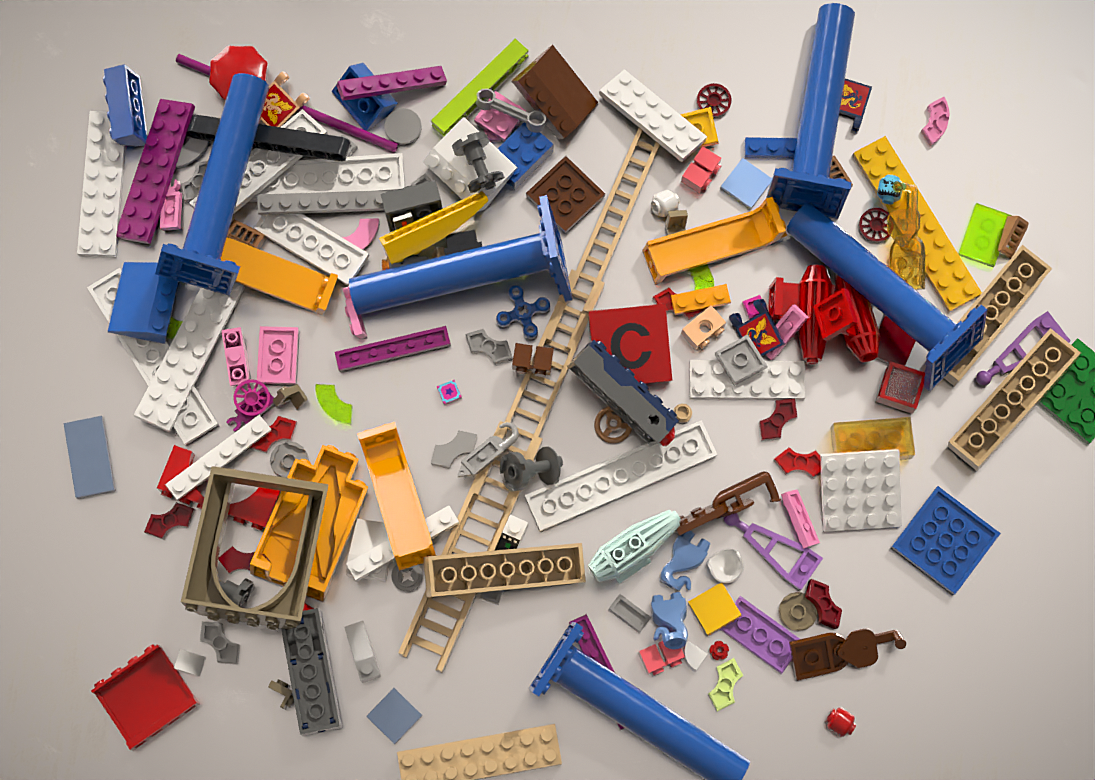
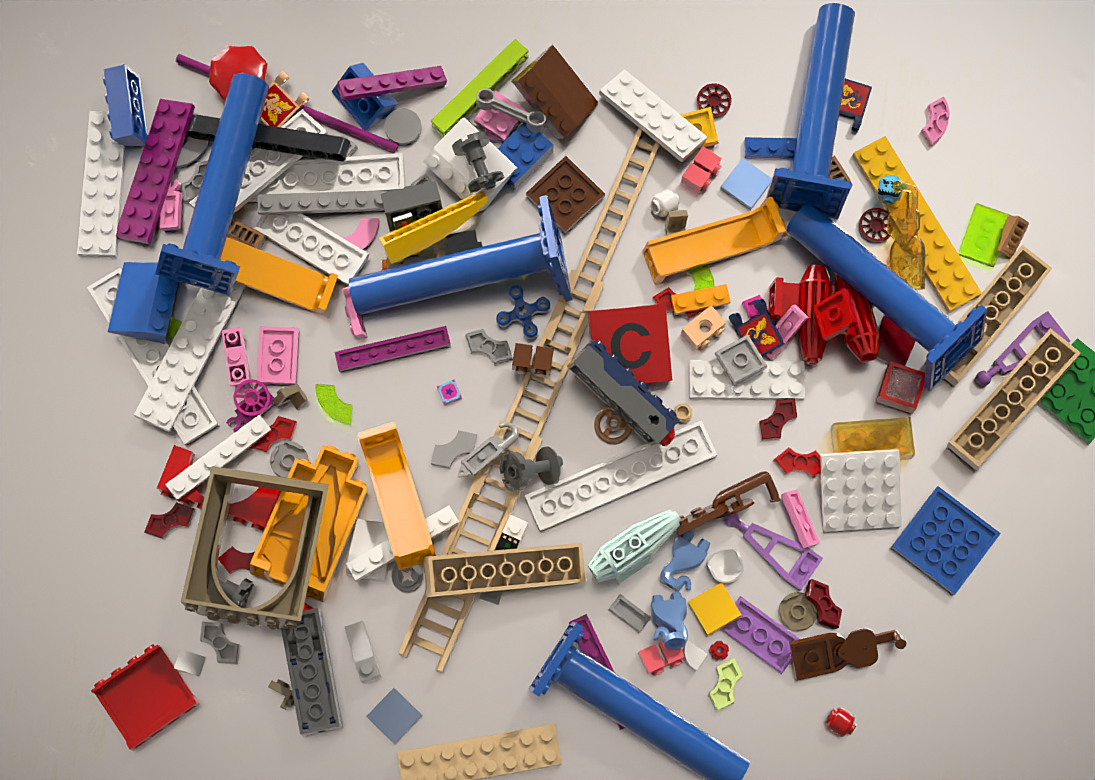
(89, 457): sand blue tile -> none

